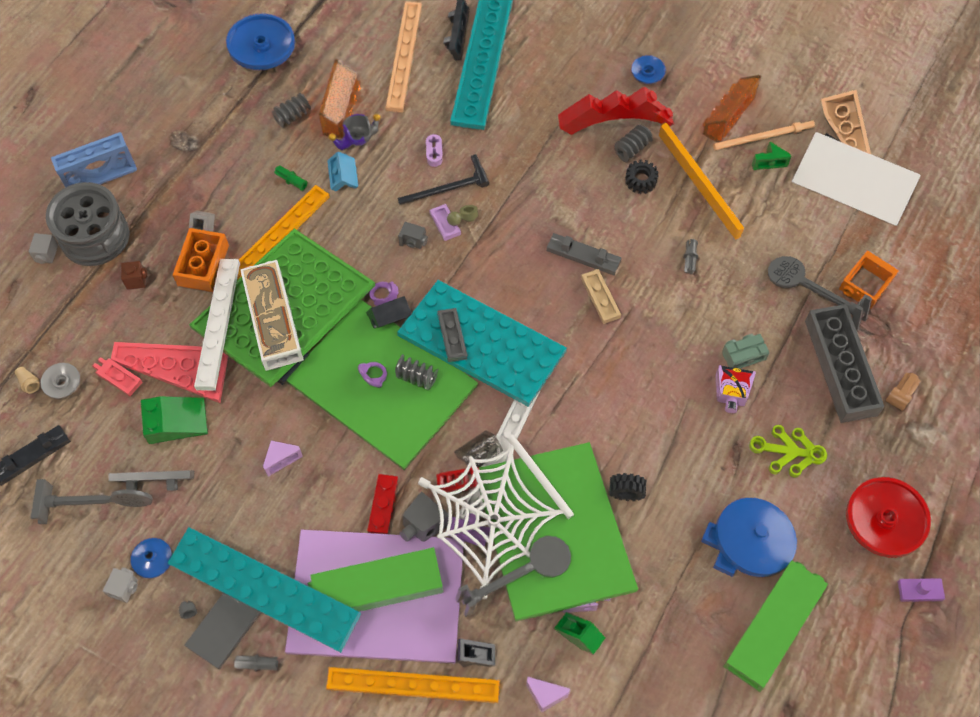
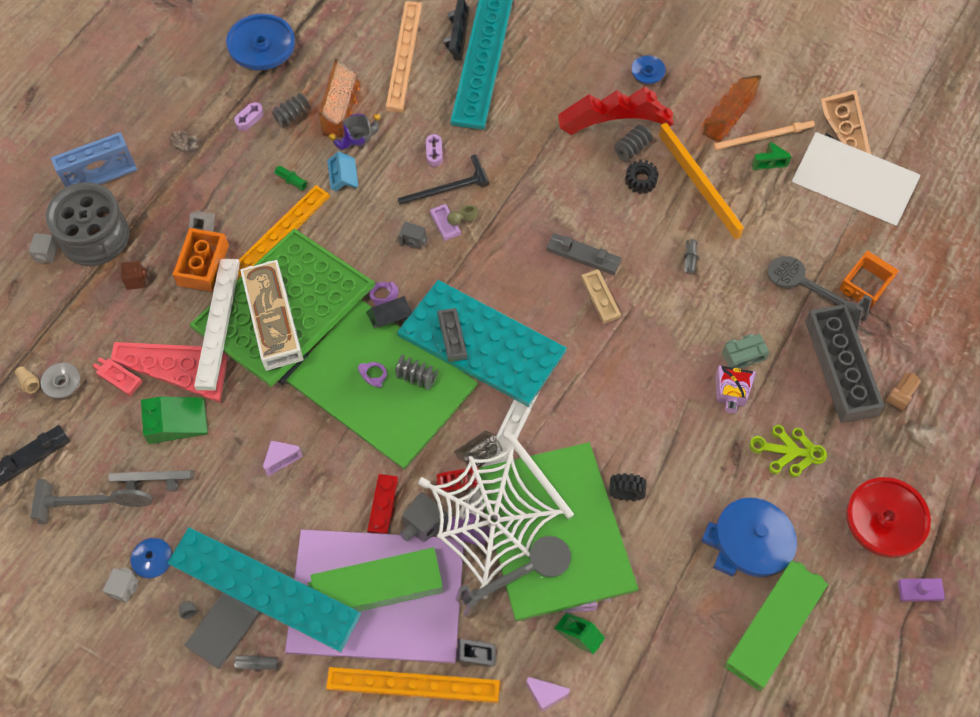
(248, 116): none -> lavender beam

